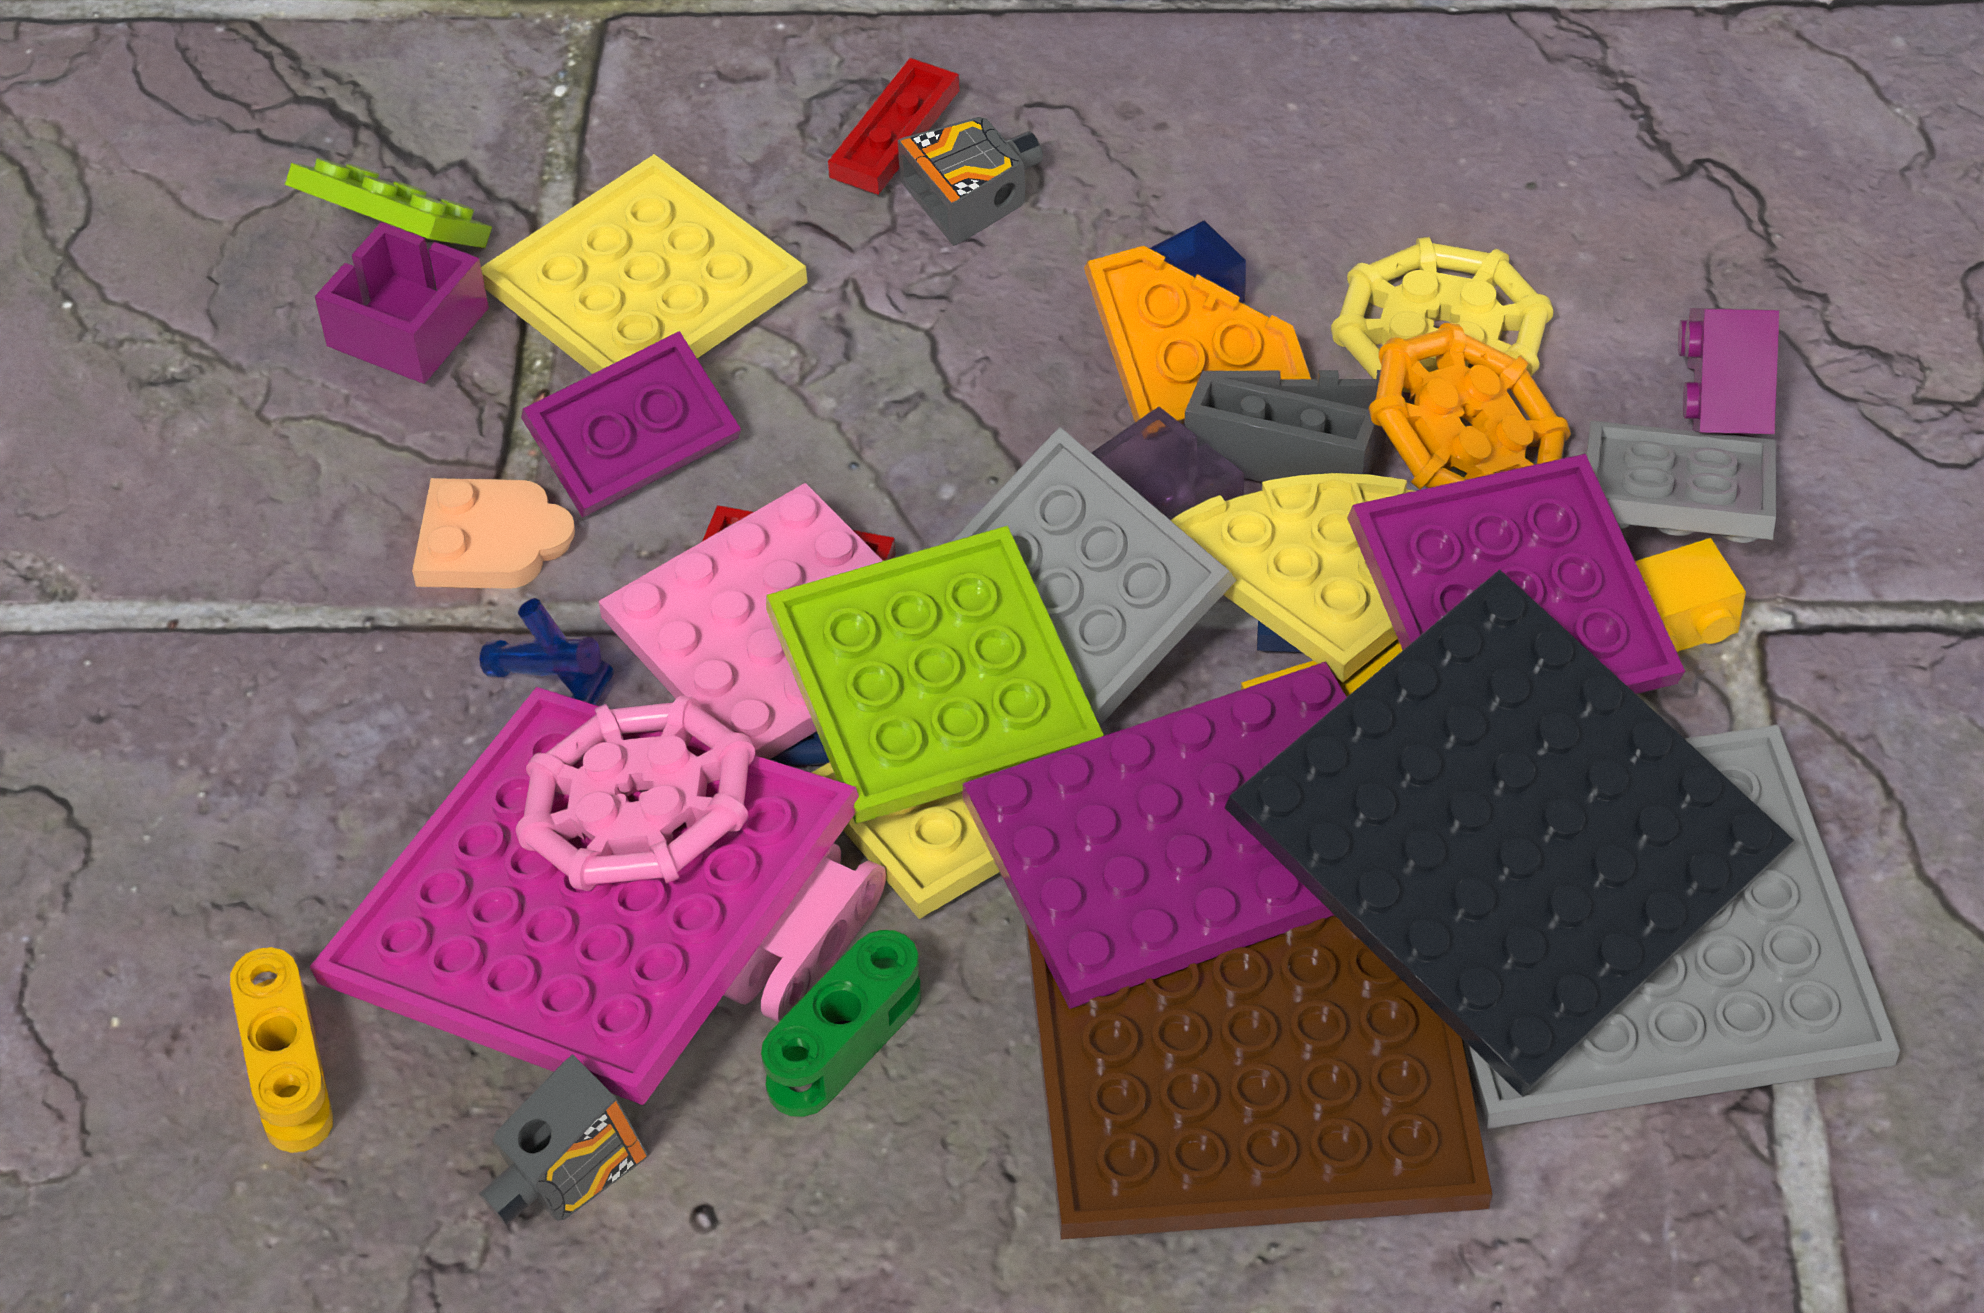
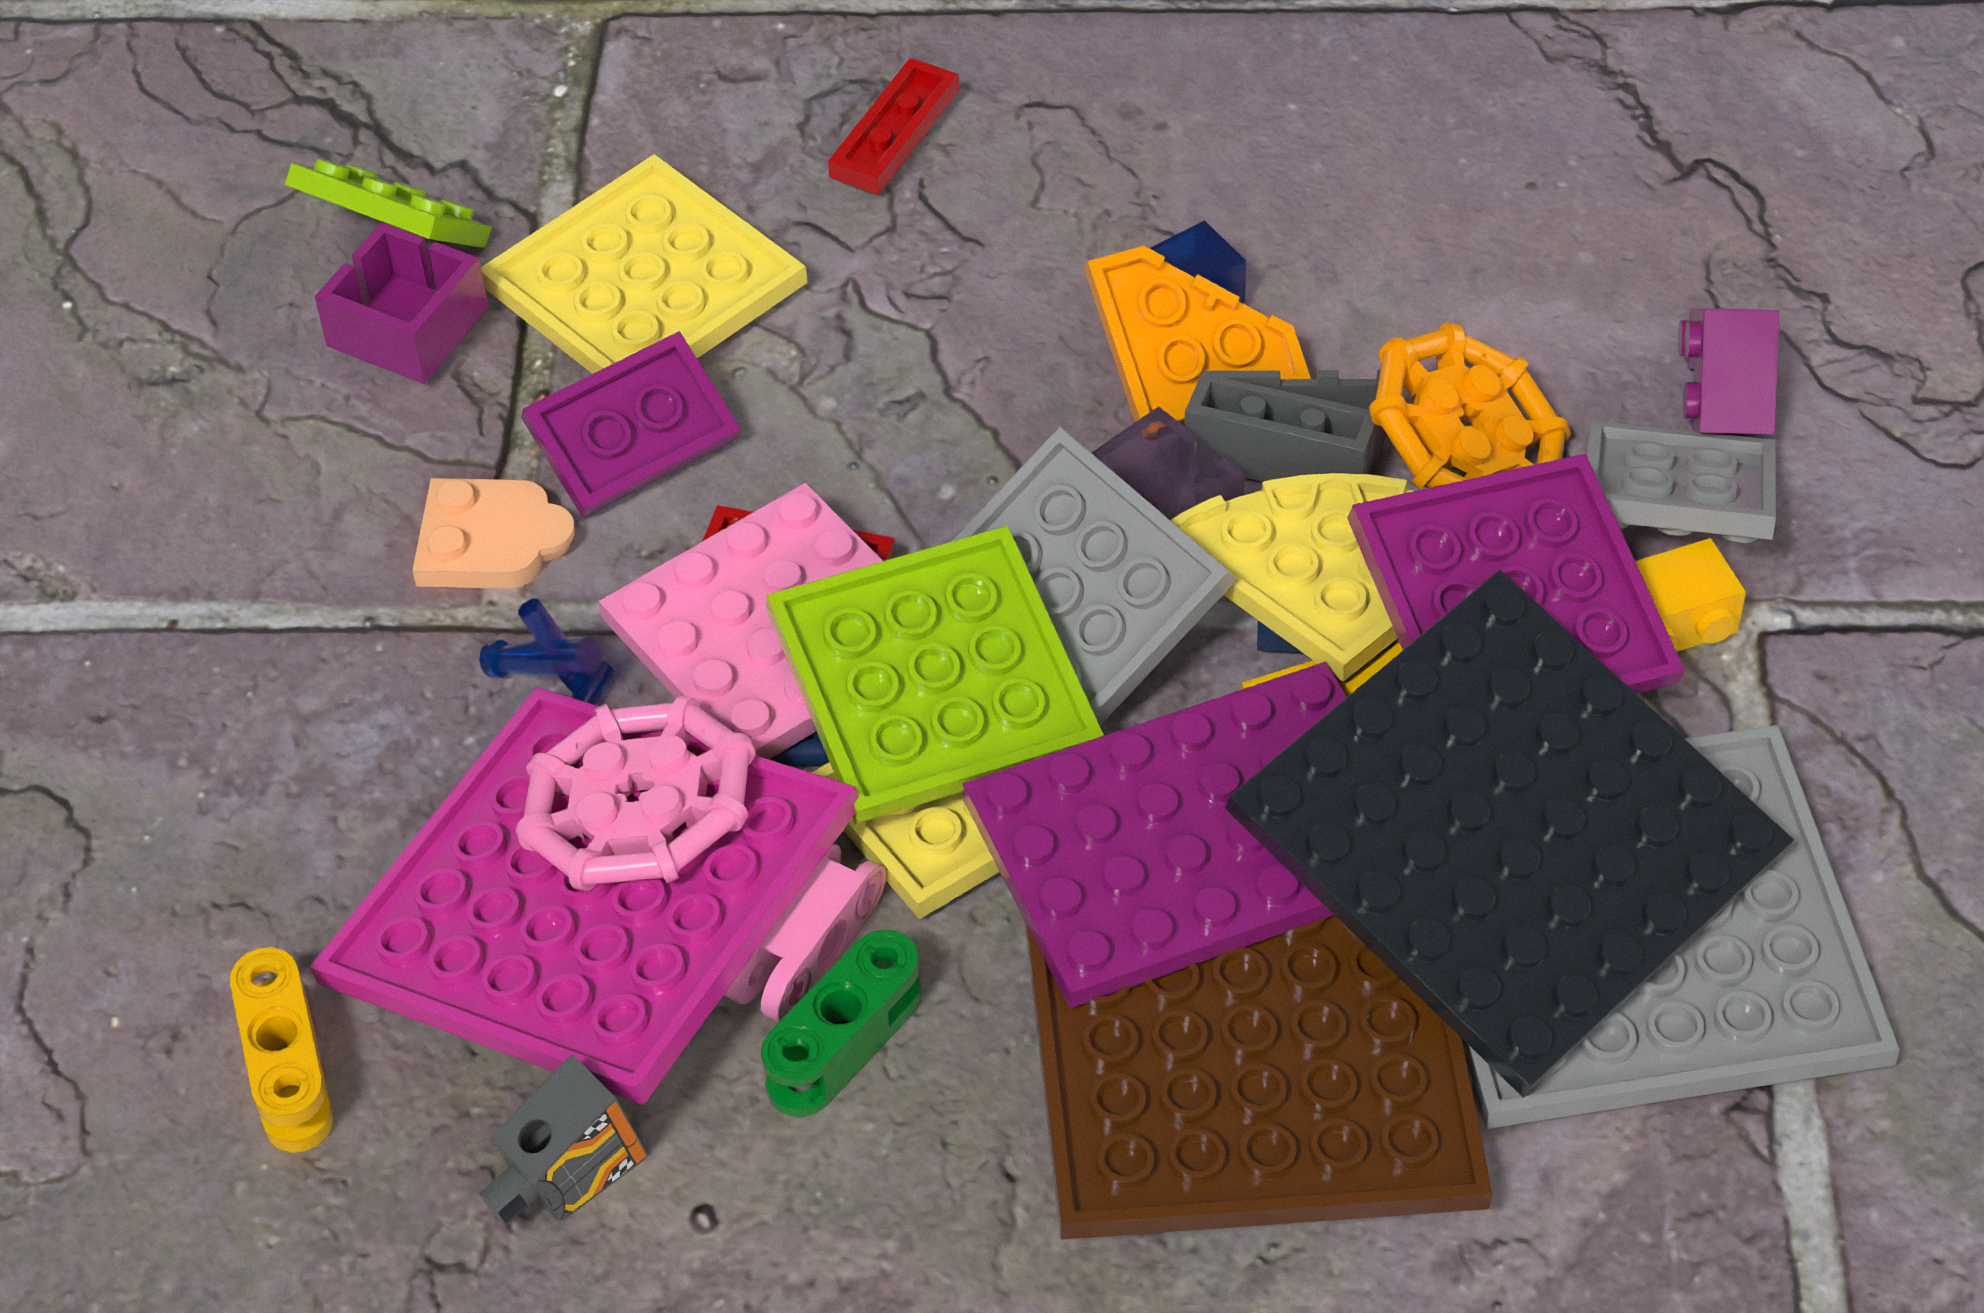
(967, 174): dark grey torso -> none
(1435, 296): light yellow plate -> none

